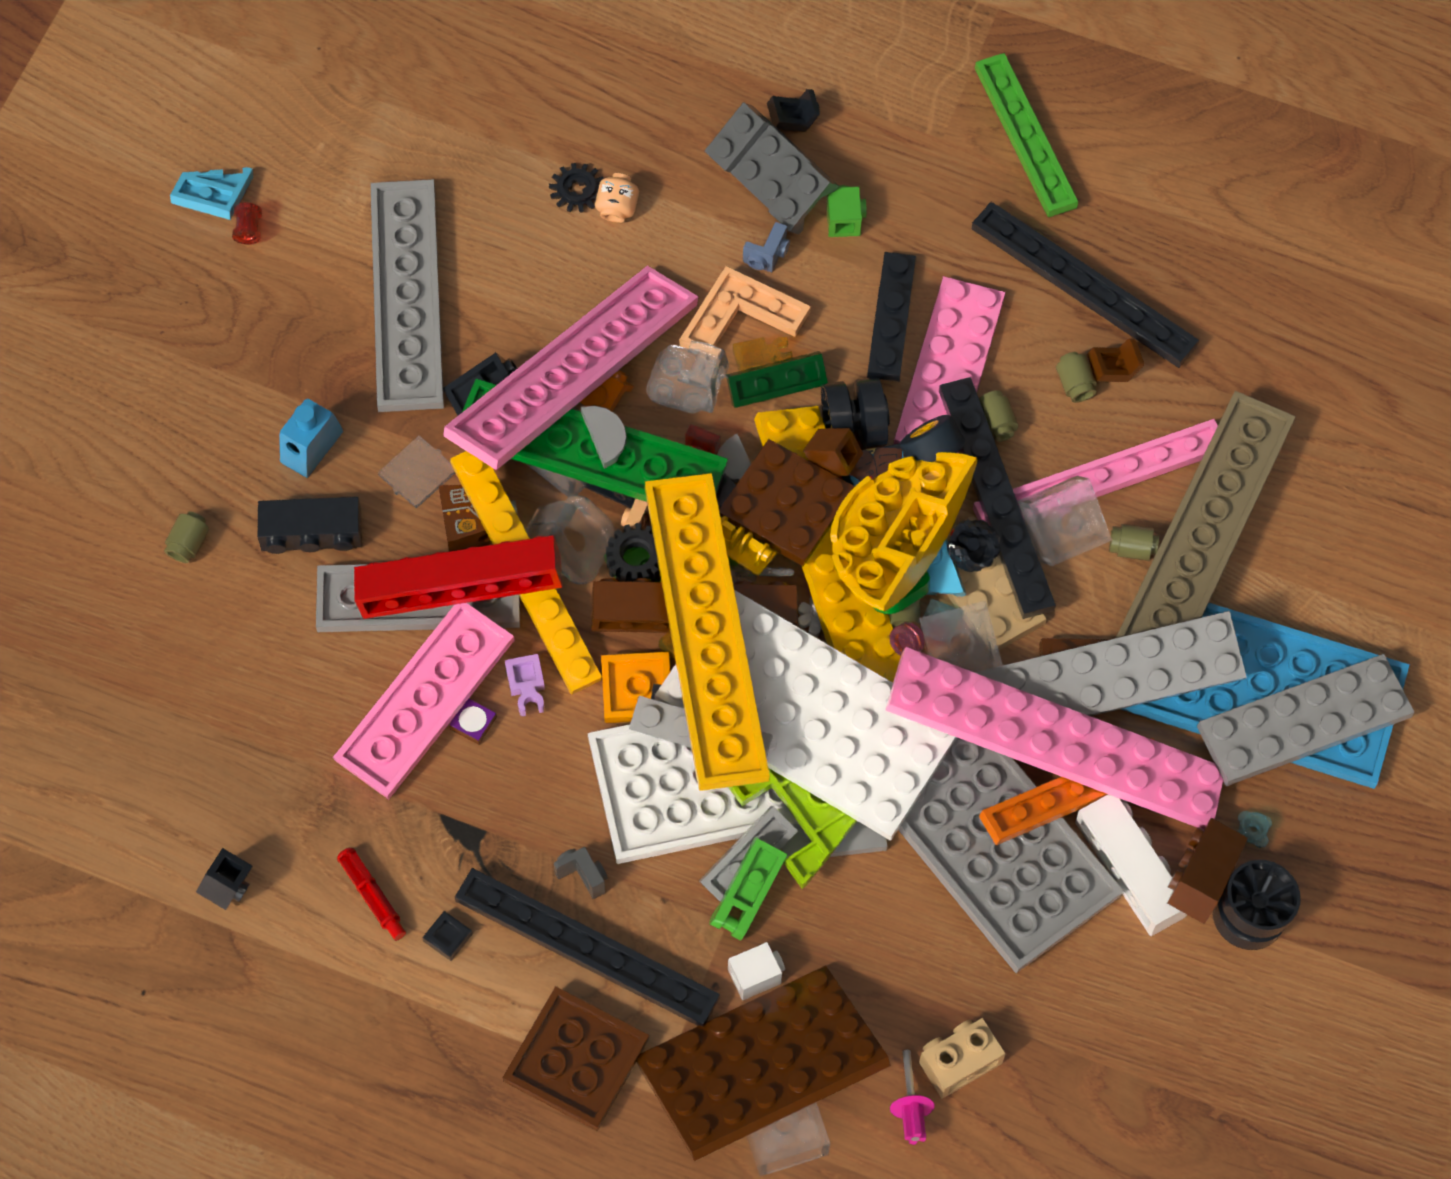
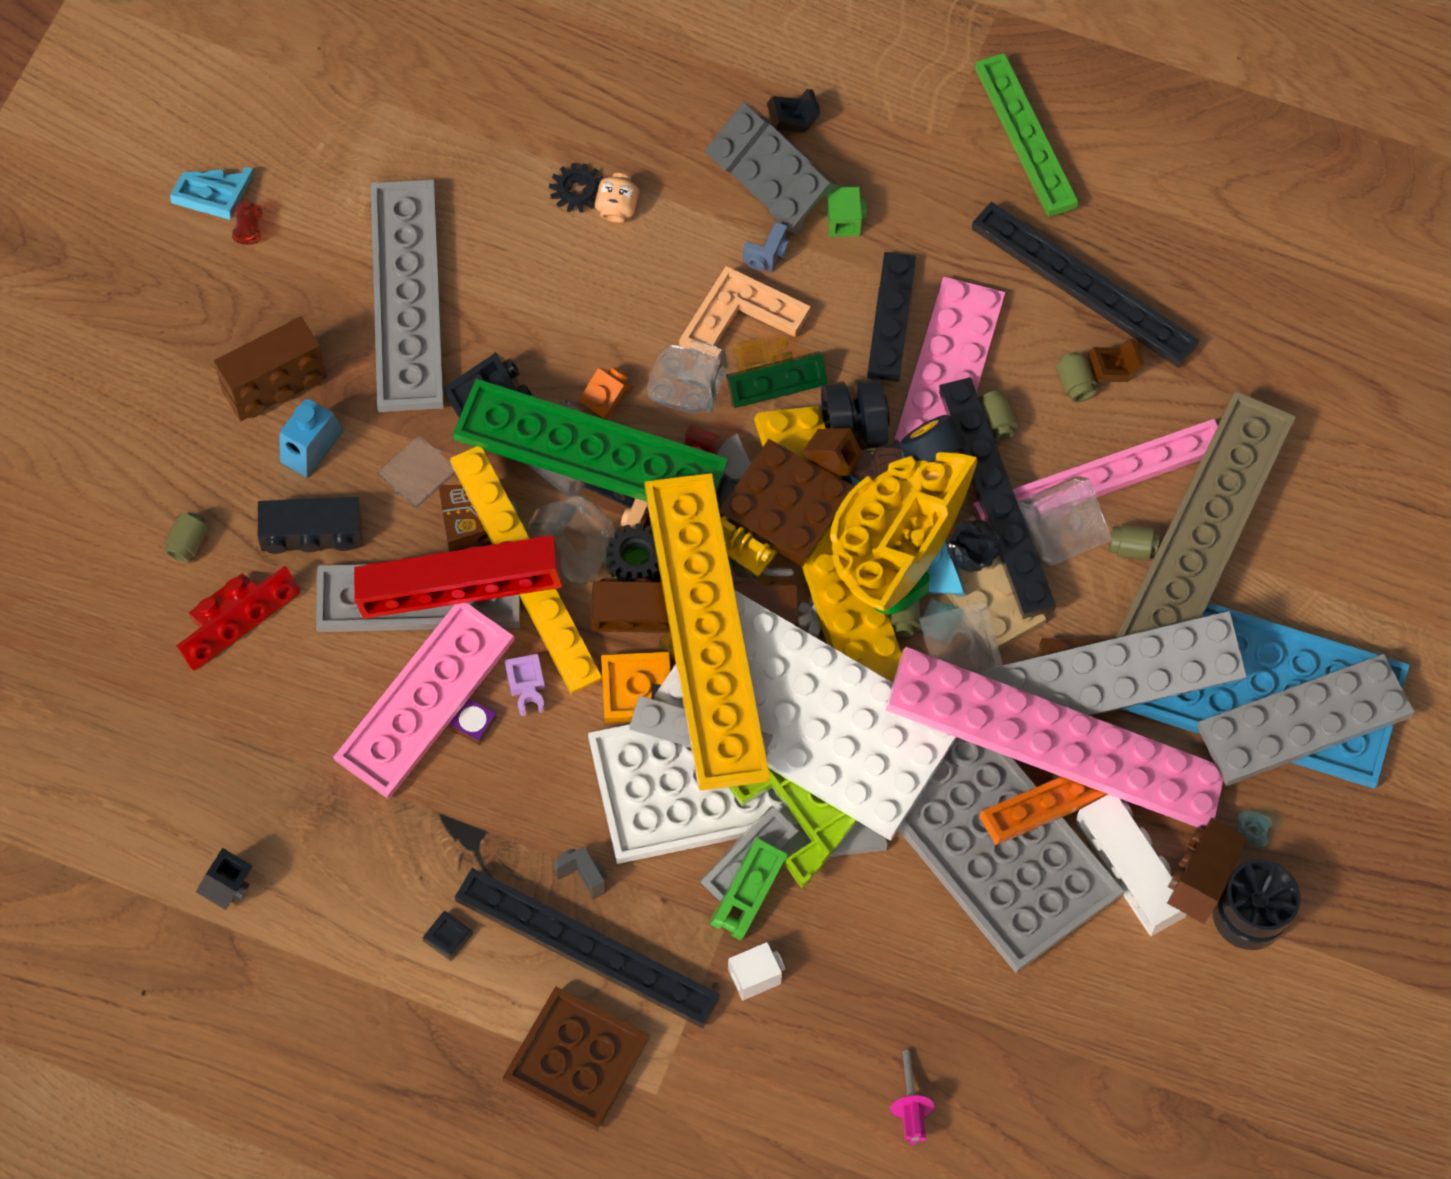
(233, 613): none -> red bracket
(270, 369): none -> reddish brown piece
(371, 892): red piece -> none
(570, 367): bright pink plate -> none
(606, 433): light grey tile -> none
(761, 1062): reddish brown plate -> none
(790, 1141): clear brick -> none
(908, 636): clear pink tile -> none
(961, 1057): tan brick -> none

